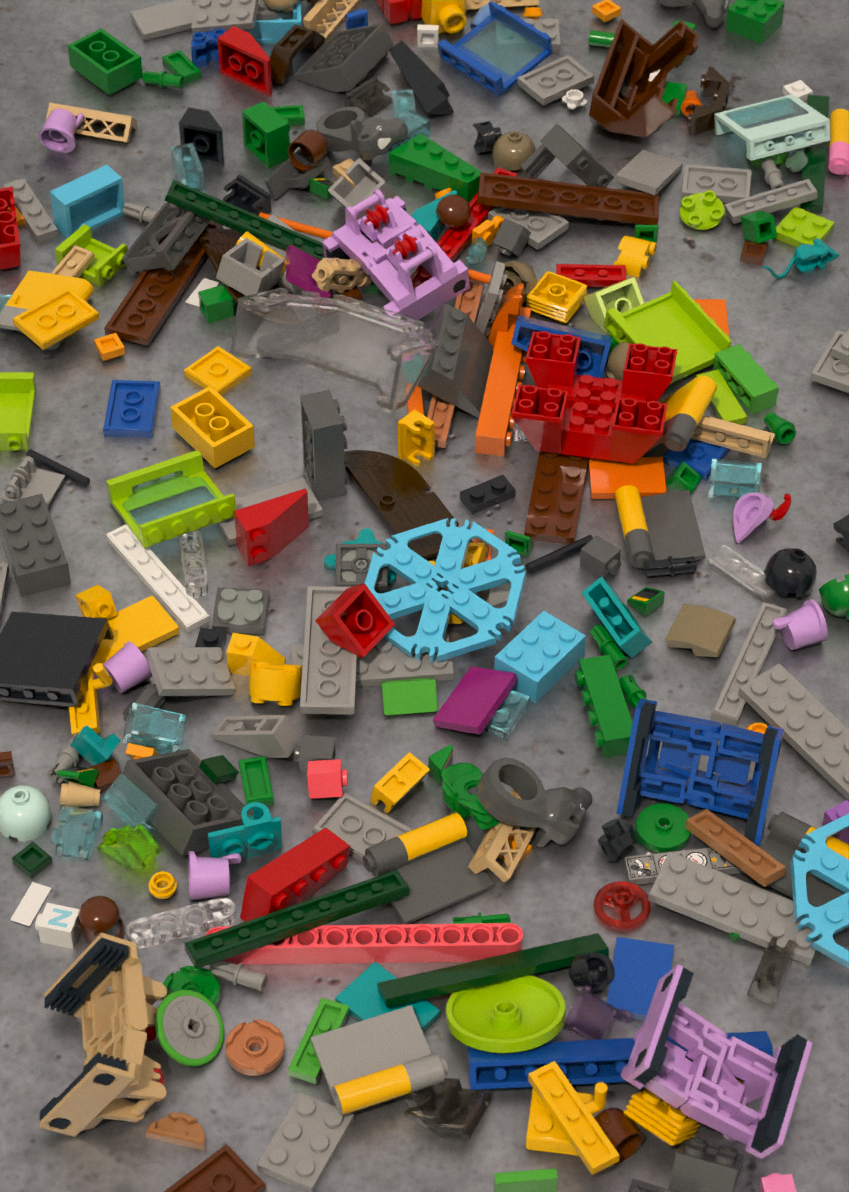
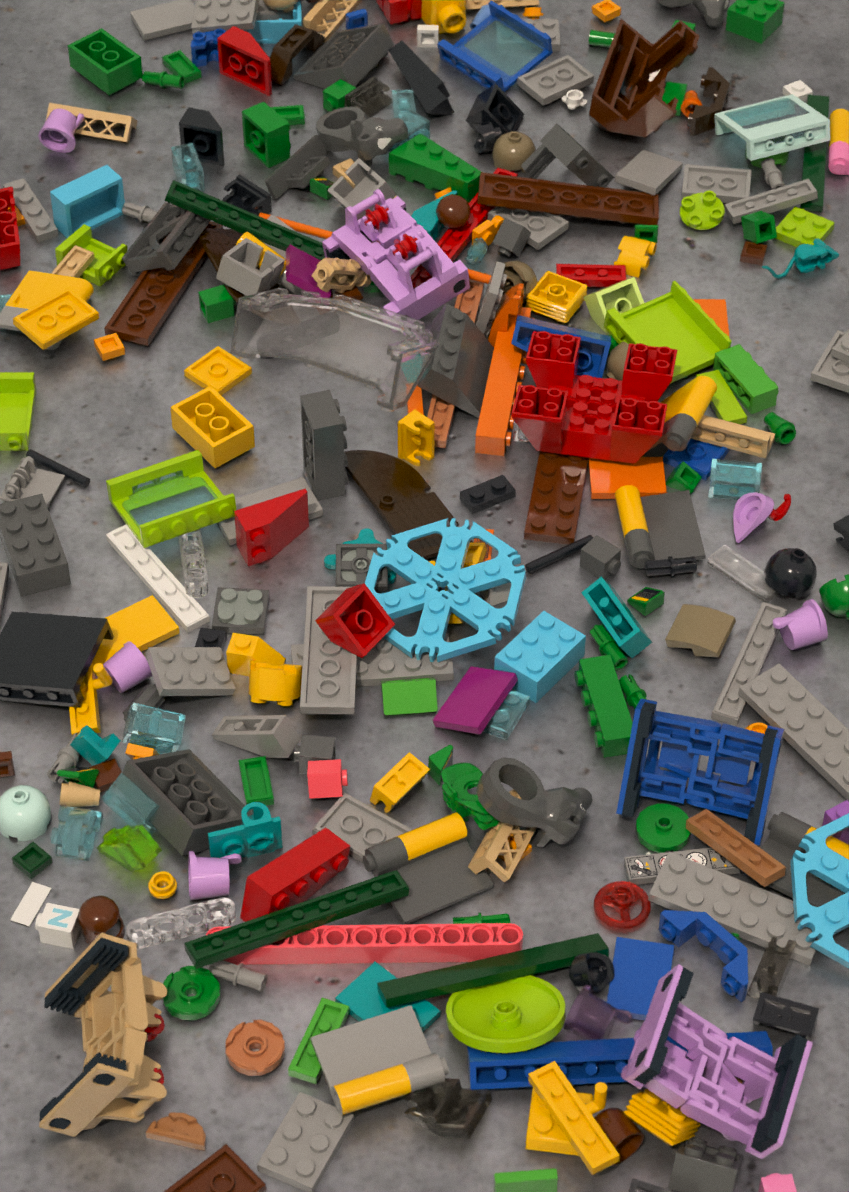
(96, 603): yellow brick -> none
(132, 409): blue tile -> none
(183, 1045): light grey wheel -> none
(204, 284): white sticker -> none
(218, 769): dark green tile -> none
(312, 144): reddish brown helmet -> none
(335, 95): none -> green brick
(497, 108): none -> black slope
(519, 542): green slope -> none
(616, 839): black piece -> none
(683, 925): none -> blue slope
(786, 1015): none -> black hinge
(796, 161): sand green tile -> none

